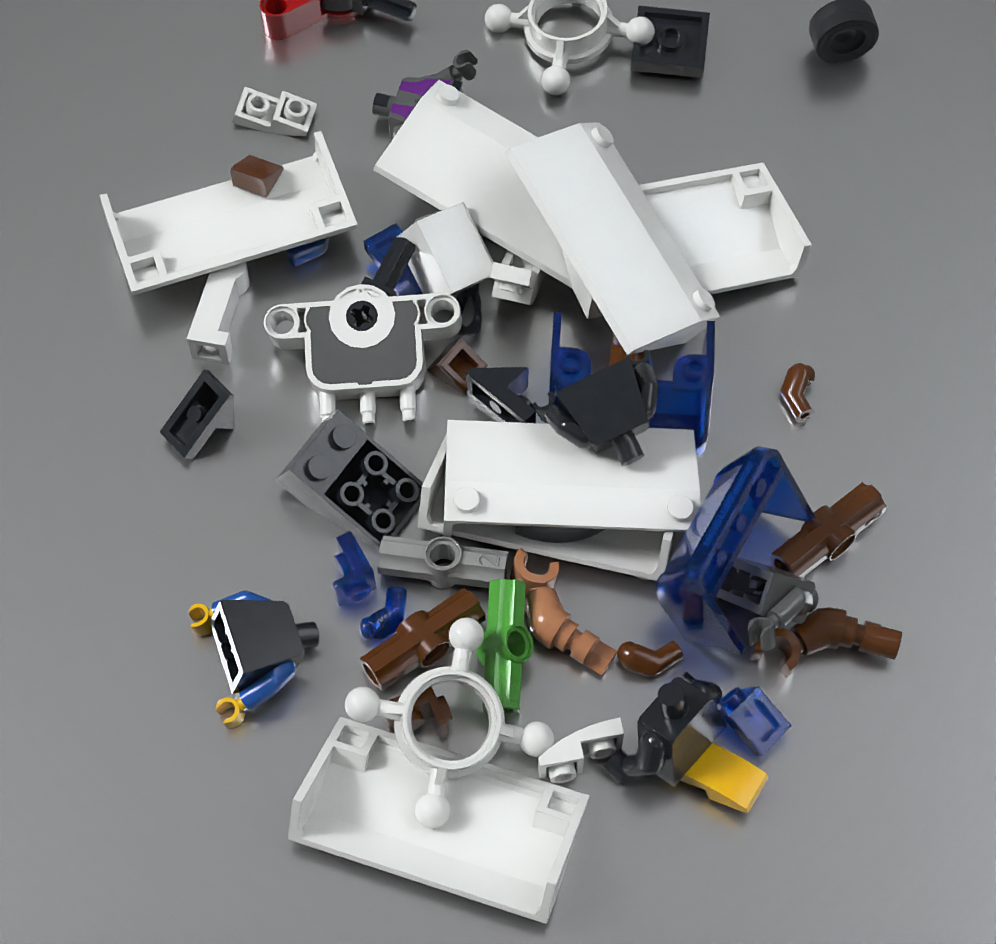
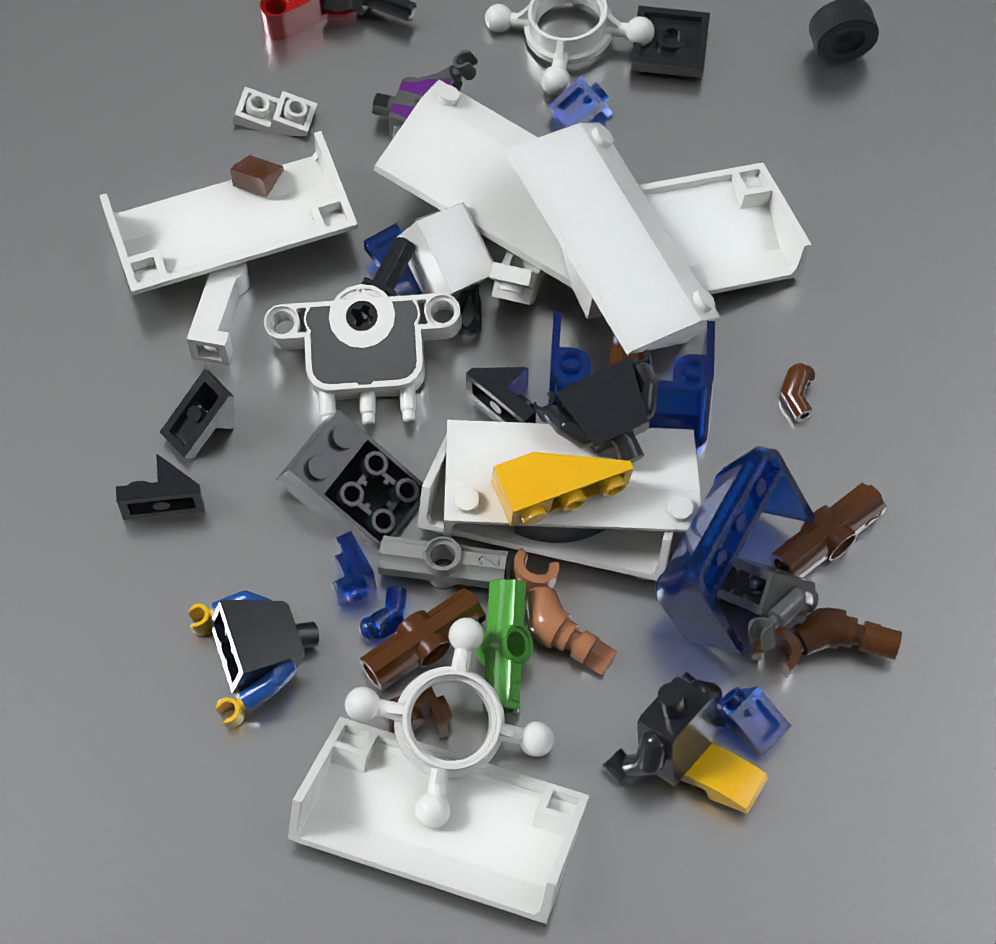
(170, 495): none -> black slope
(307, 252): clear blue arm -> none
(455, 363): reddish brown slope -> none
(550, 481): none -> yellow slope
(566, 757): white slope -> none
(580, 103): none -> clear blue bracket
(647, 661): reddish brown arm -> none

